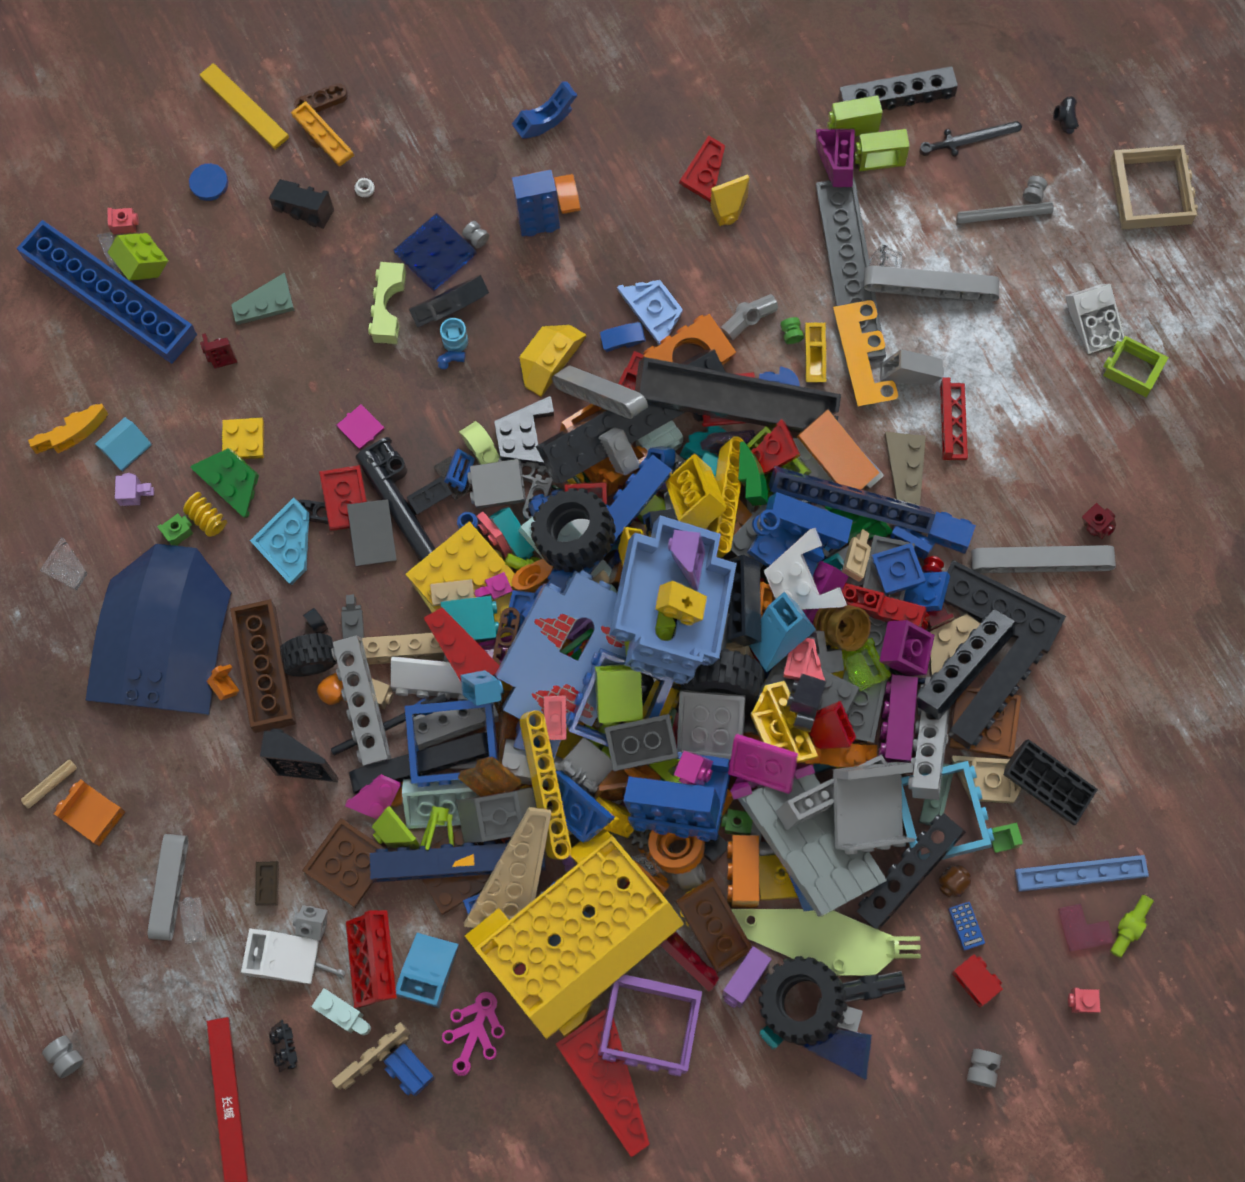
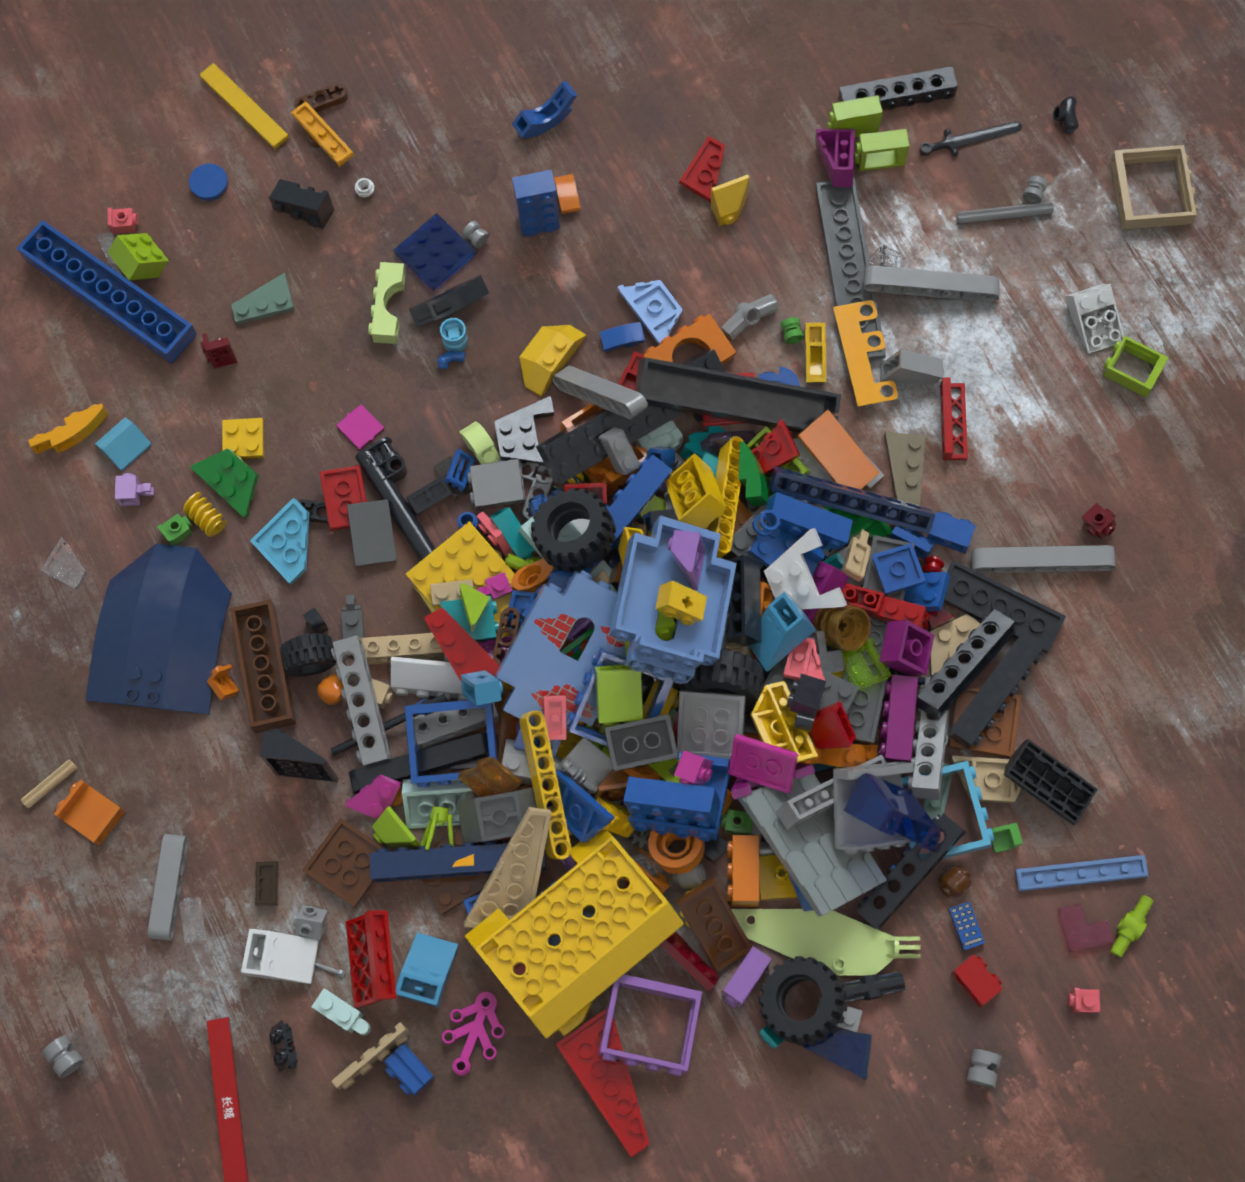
(474, 604): none -> lime slope
(885, 803): none -> clear blue windscreen

